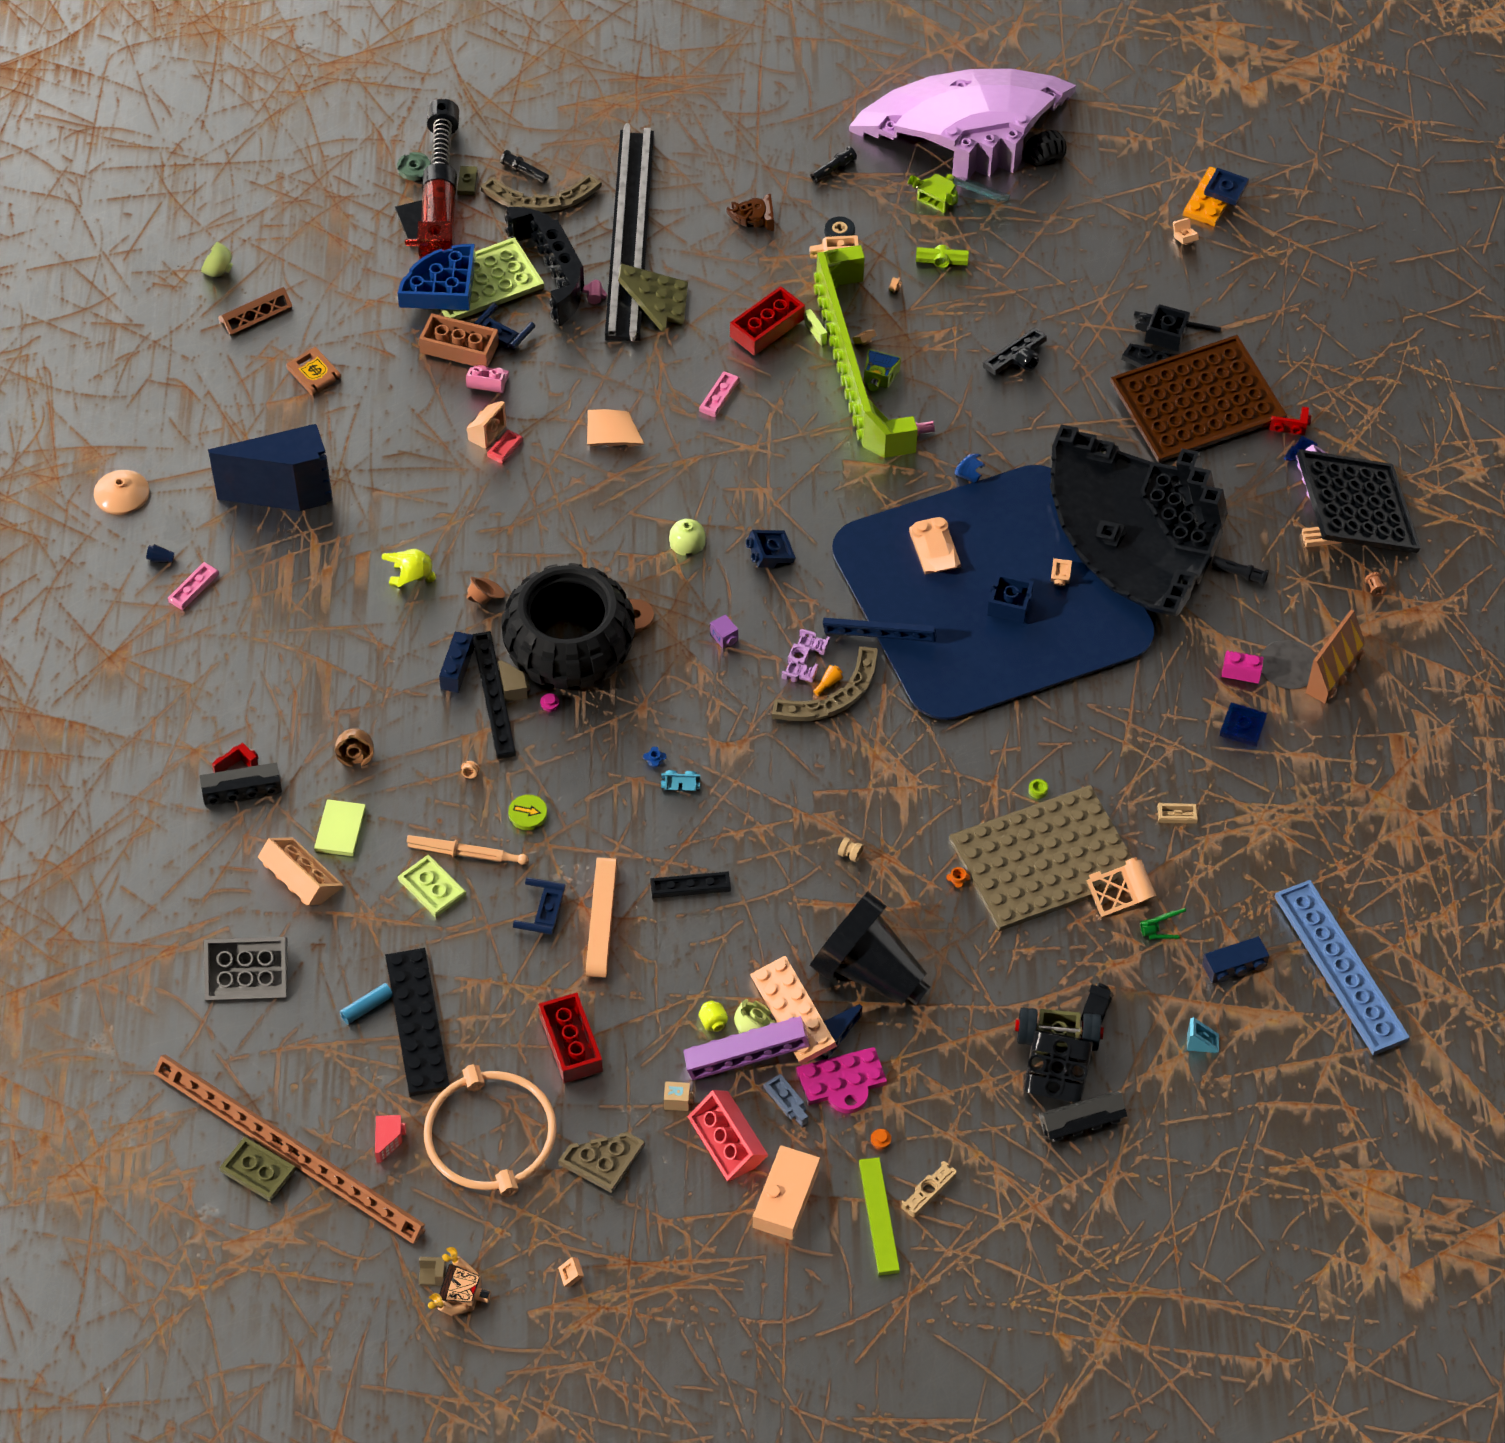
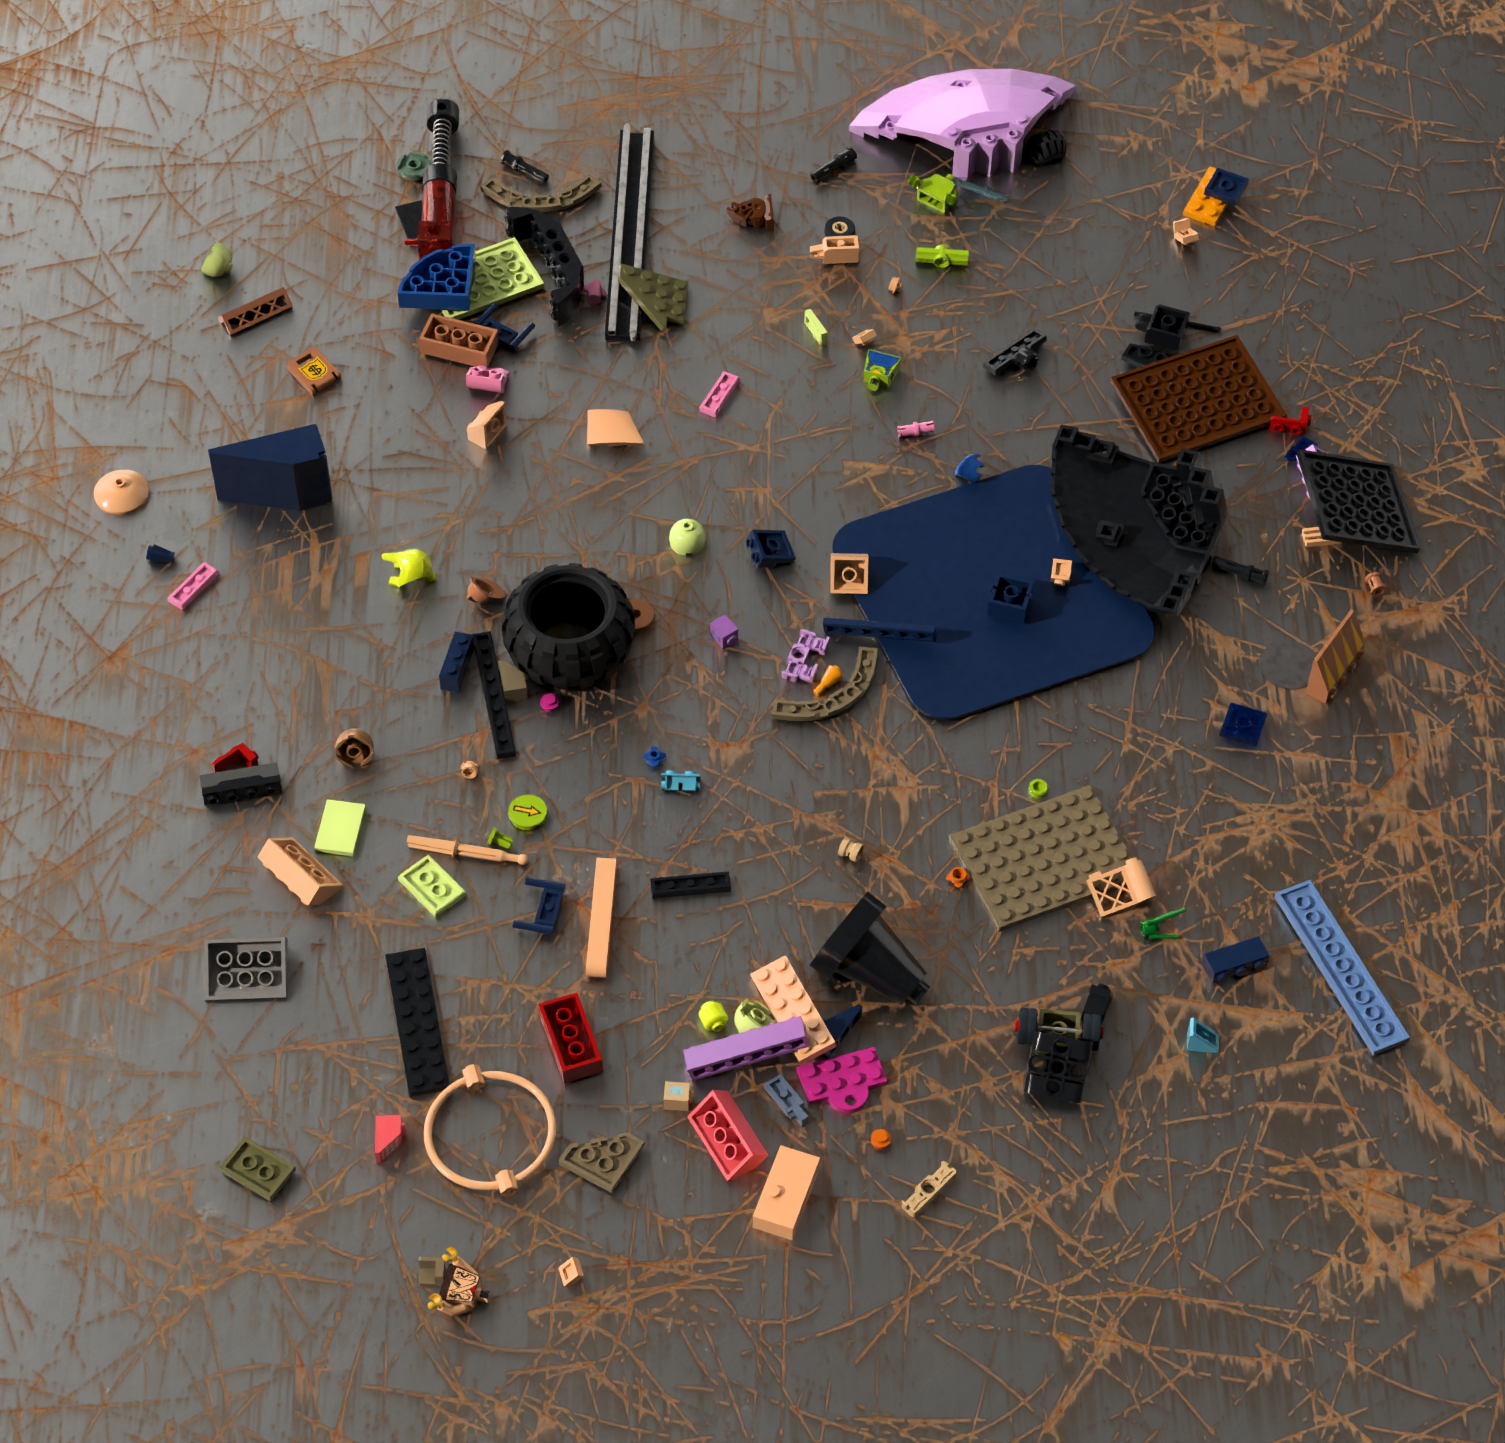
(307, 1161): nougat piece -> none
(366, 1003): dark azure piece -> none
(467, 180): olive plate -> none
(499, 838): none -> lime piece
(504, 446): coral tile -> none
(767, 320): red brick -> none
(849, 573): none -> light nougat slope
(874, 430): lime arch -> none
(879, 1216): lime tile -> none
(934, 545): light nougat slope -> none
(1083, 1115): piece -> none
(1177, 815): tan tile -> none
(1242, 667): dark pink brick -> none

